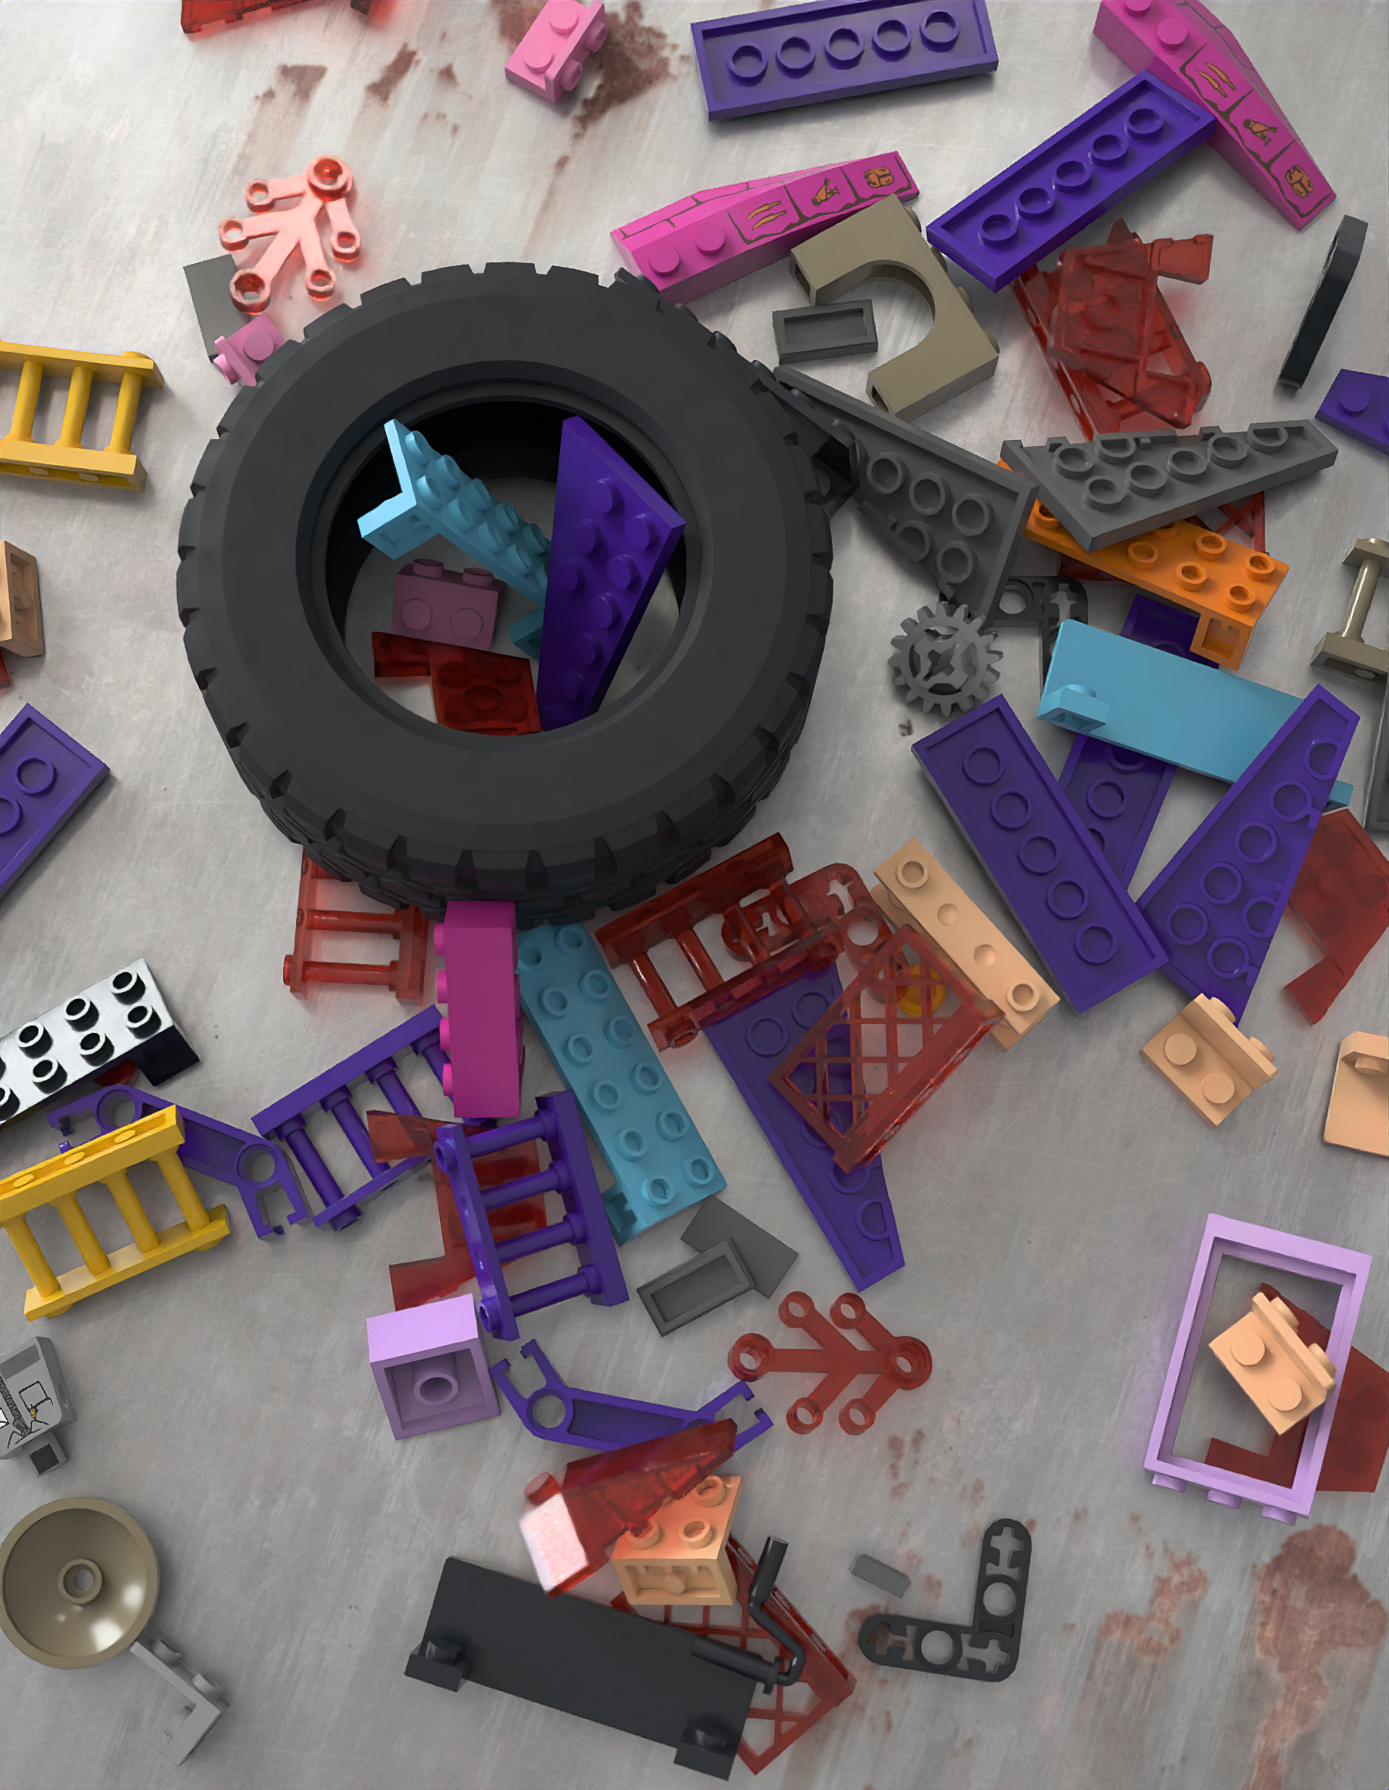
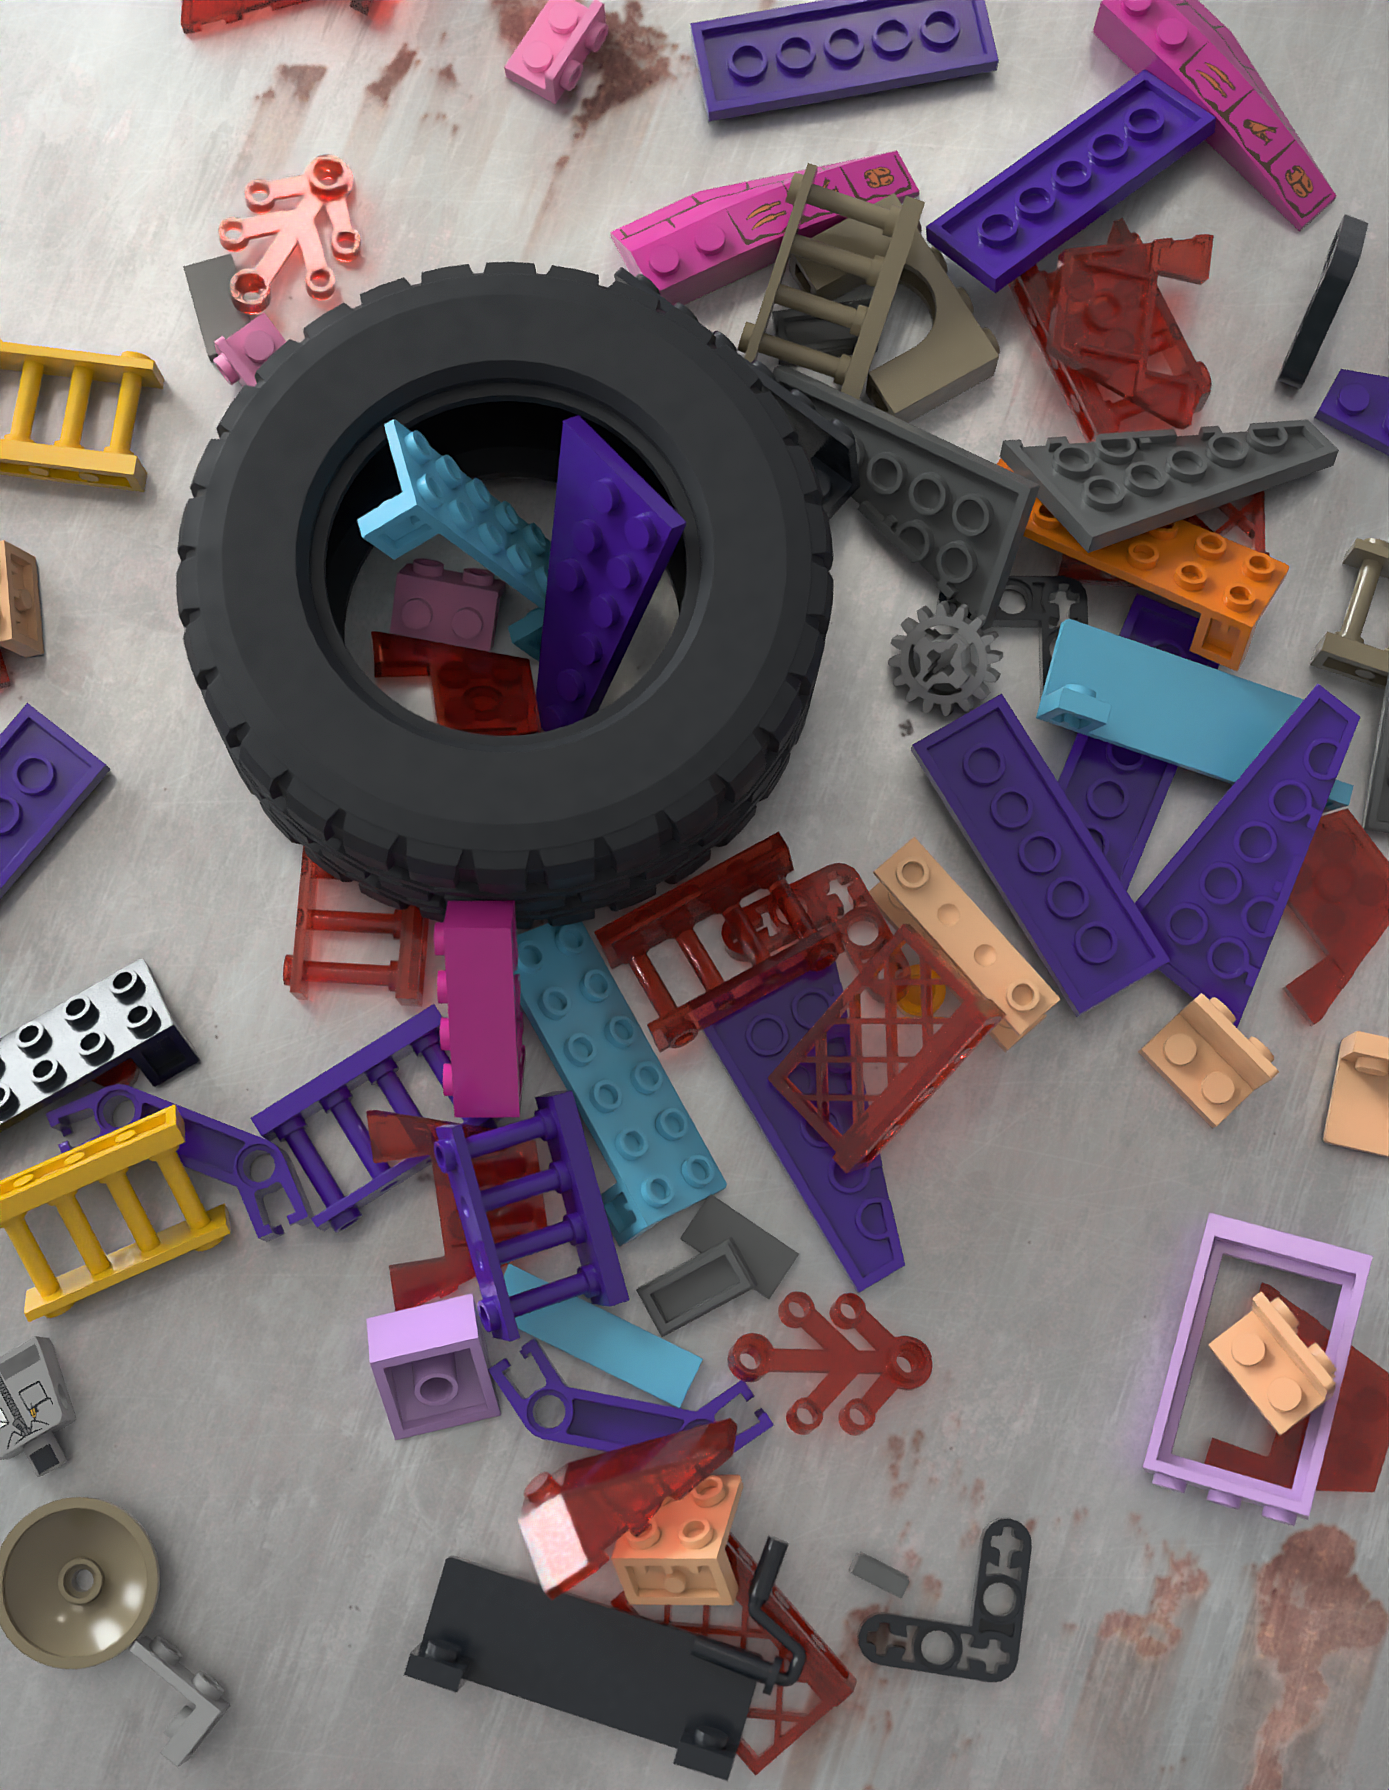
(608, 1342): none -> medium azure tile
(880, 273): none -> dark tan fence

